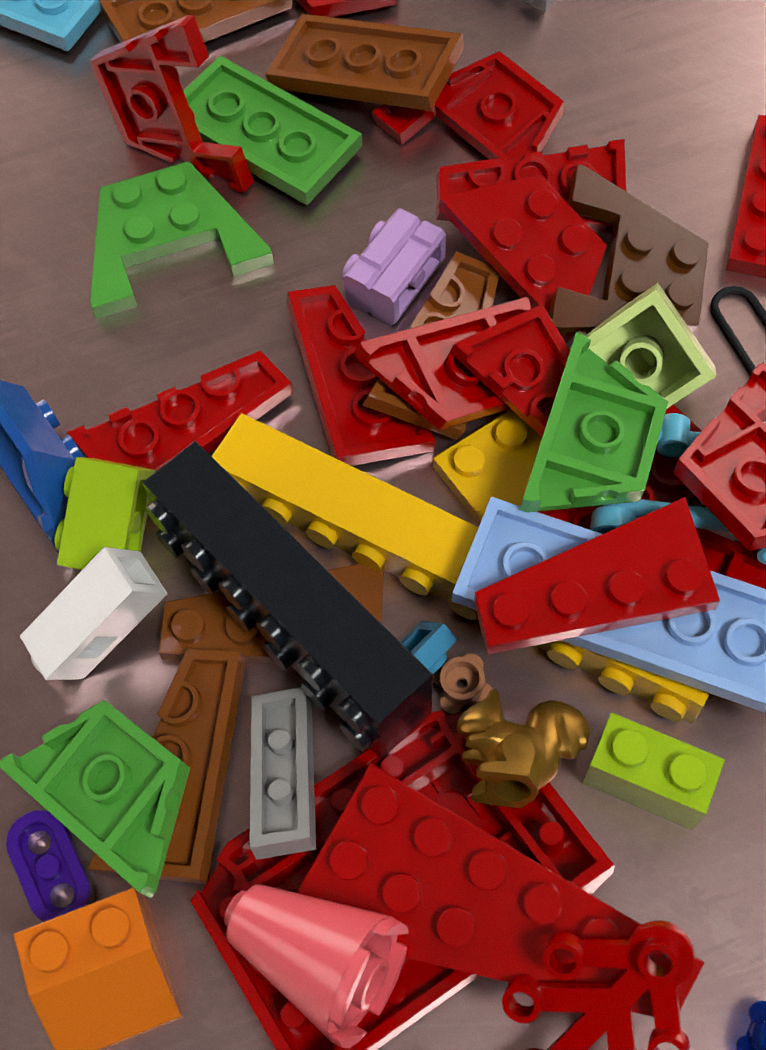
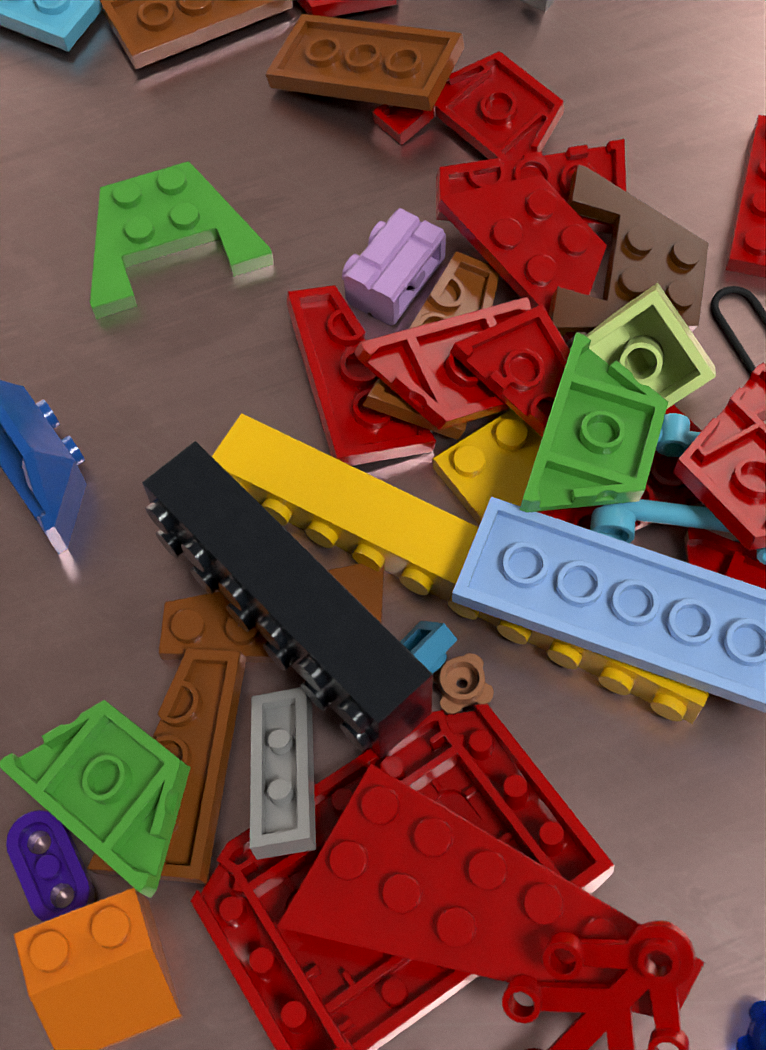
(93, 614): white brick -> none
(102, 510): lime brick -> none
(151, 105): red wing -> none
(197, 413): red wing -> none
(279, 134): bright green plate -> none
(319, 955): coral cone -> none
(519, 757): pearl gold animal -> none
(609, 583): red wing -> none
(654, 771): lime brick -> none

